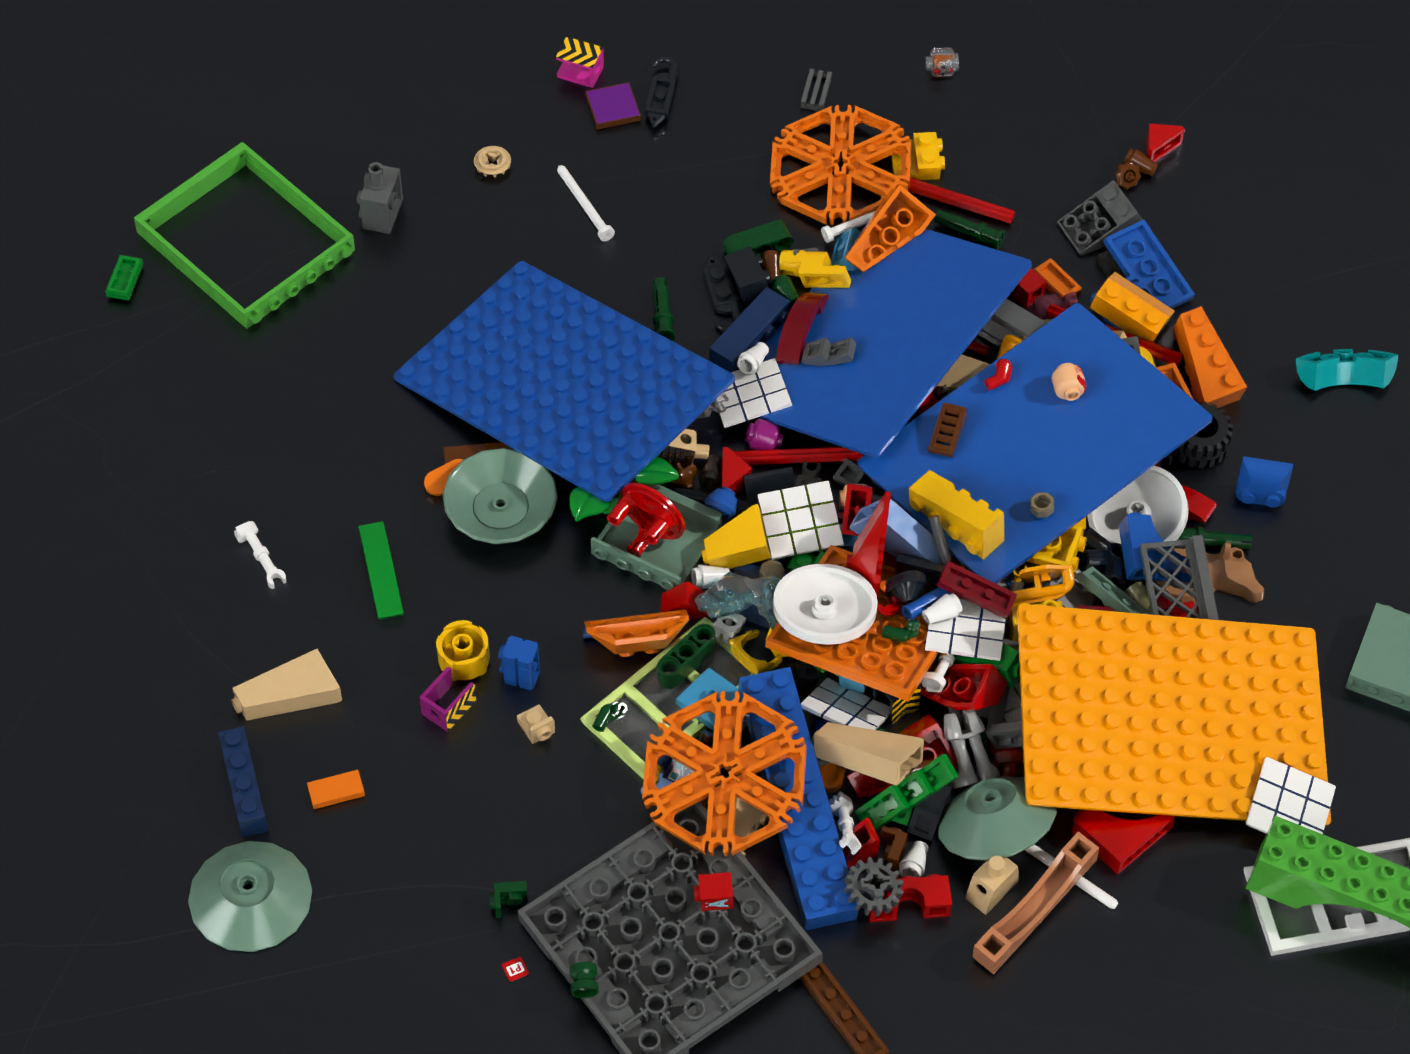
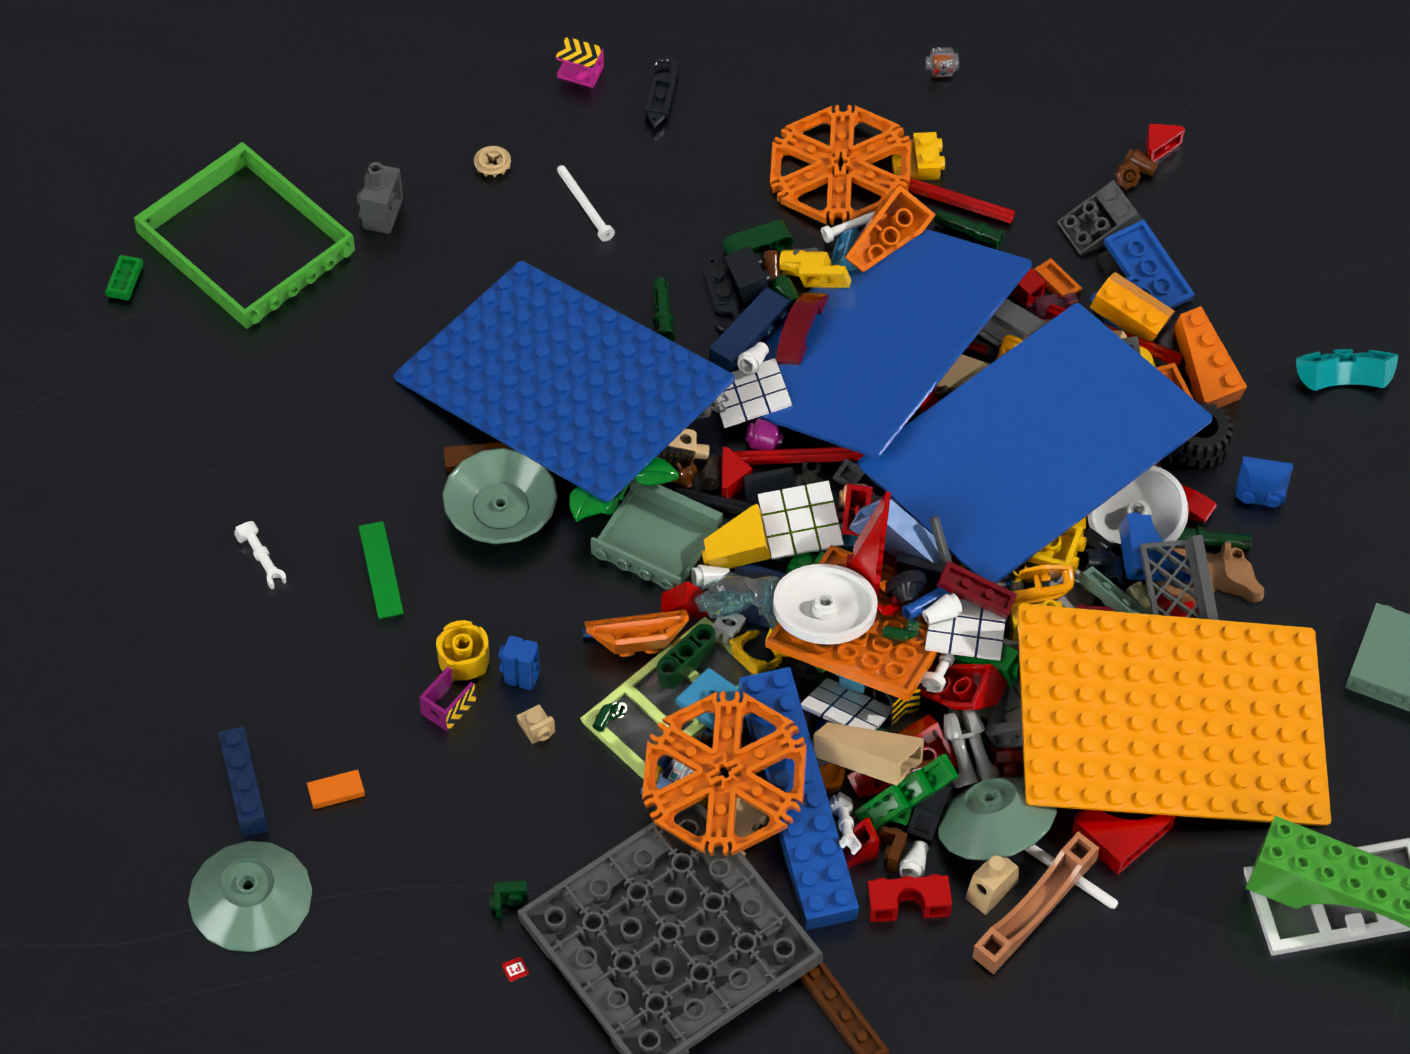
(288, 688): tan slope -> none
(436, 479): orange tile -> none
(584, 980): dark green wheel -> none
(613, 105): dark purple tile -> none
(651, 512): red piece -> none
(714, 891): red brick -> none
(722, 501): blue cone -> none
(771, 568): dark tan tile -> none
(818, 76): dark grey tile -> none
(825, 353): dark grey slope -> none
(876, 883): dark grey gear -> none
(951, 415): reddish brown slope -> none
(959, 514): yellow wedge -> none
(1002, 375): red arm -> none
(1042, 504): dark tan tile -> none
(1068, 381): light nougat head -> none
(1291, 796): white piece -> none

